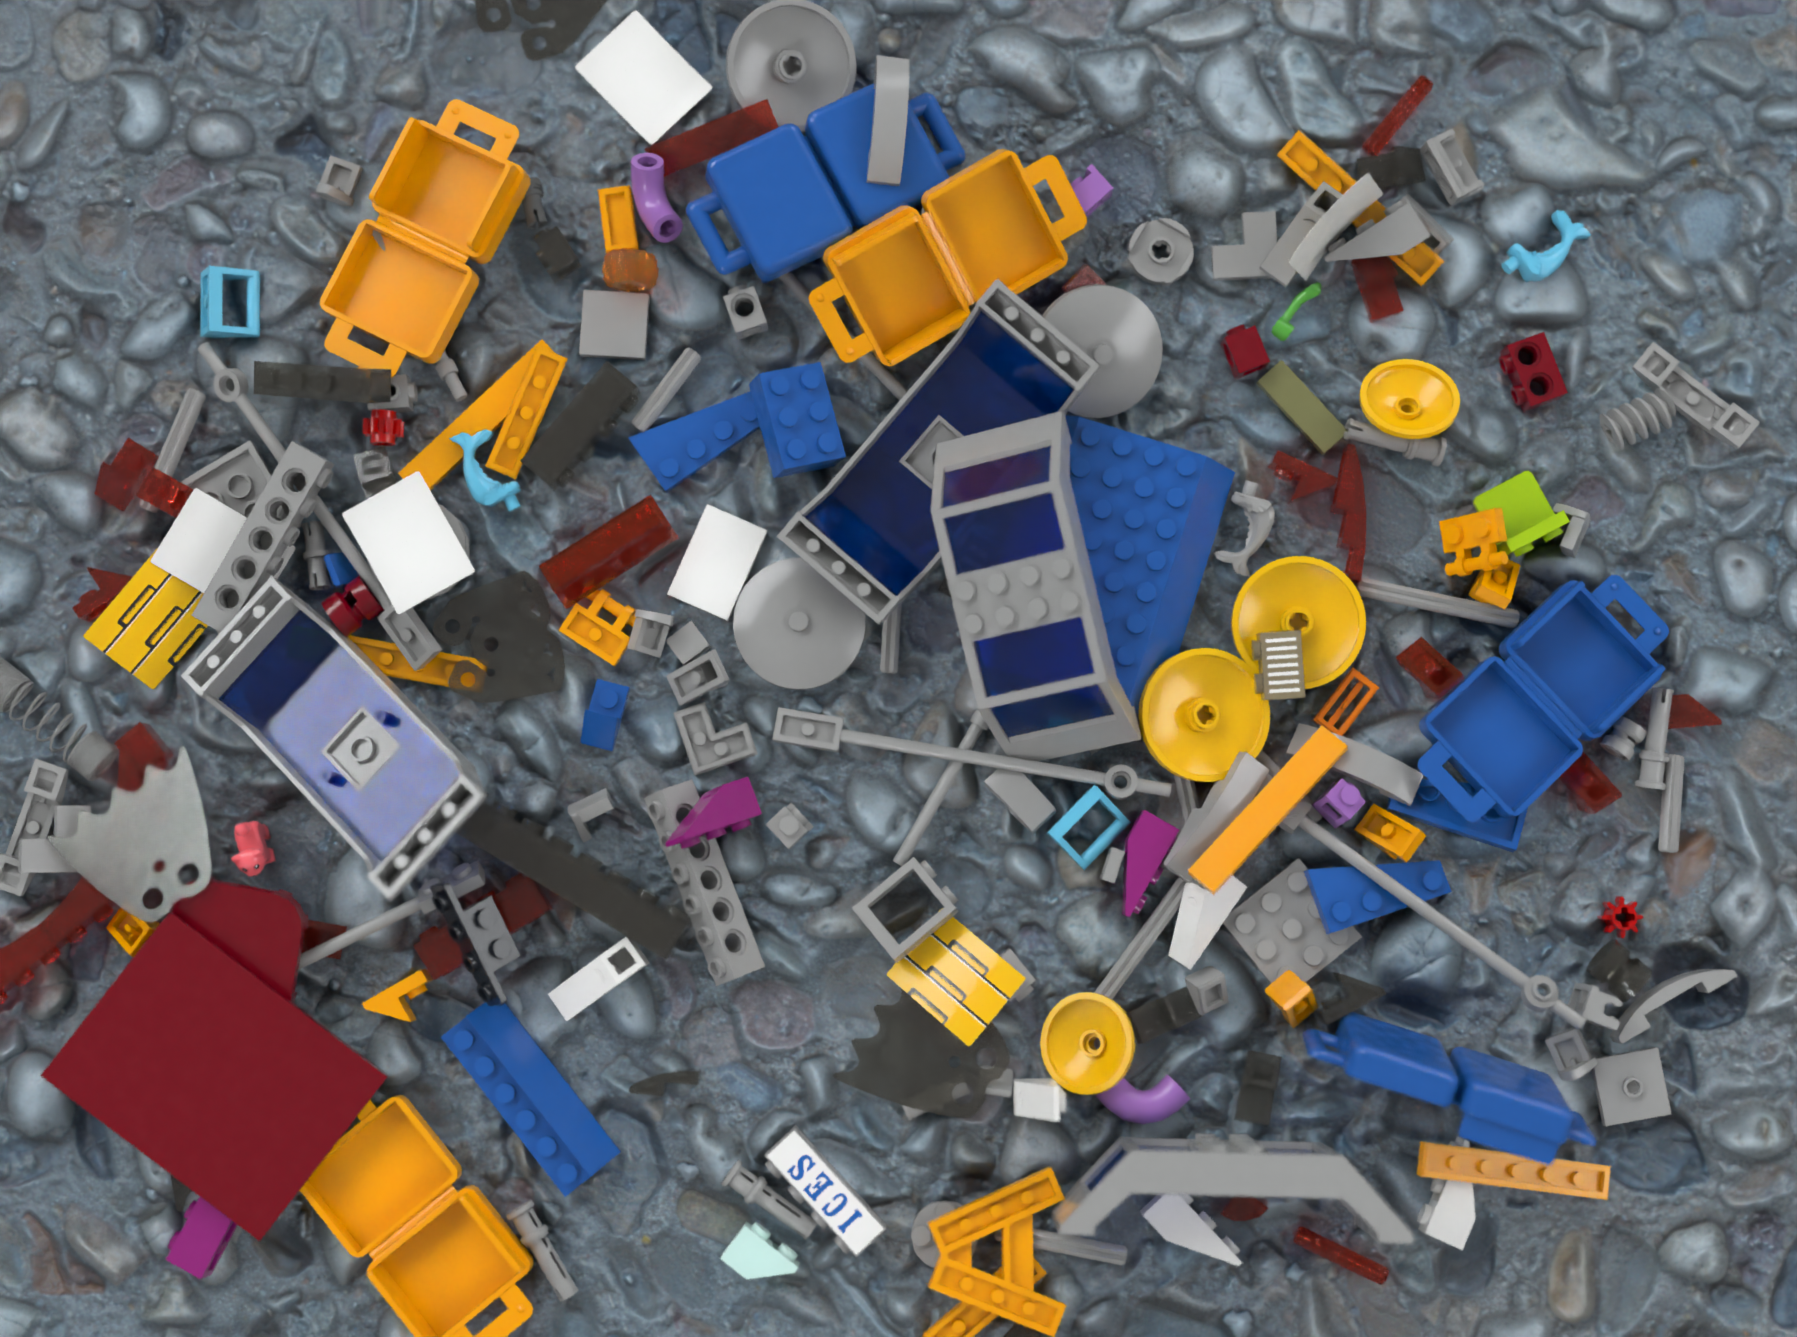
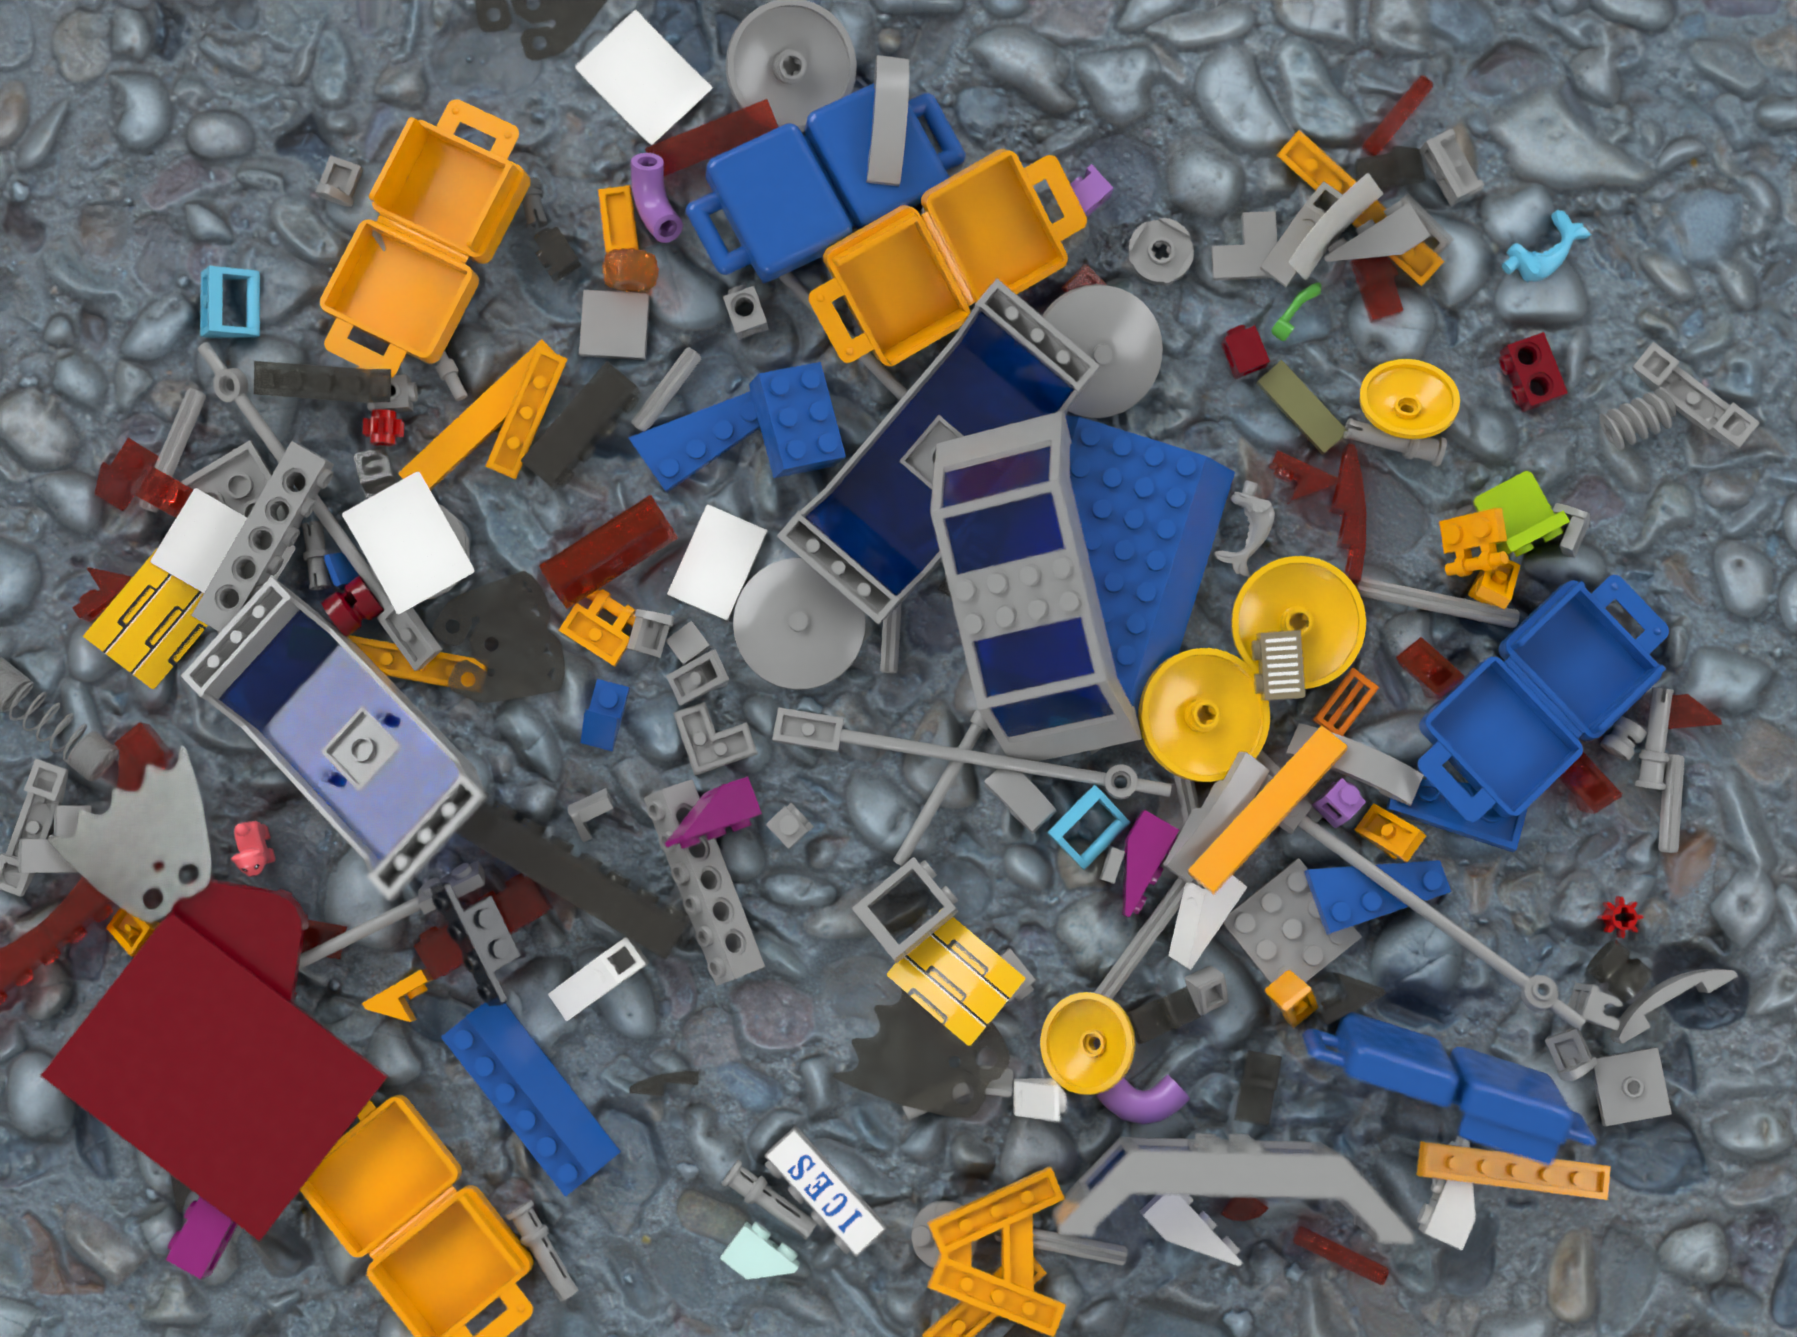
(484, 489): medium azure animal -> none

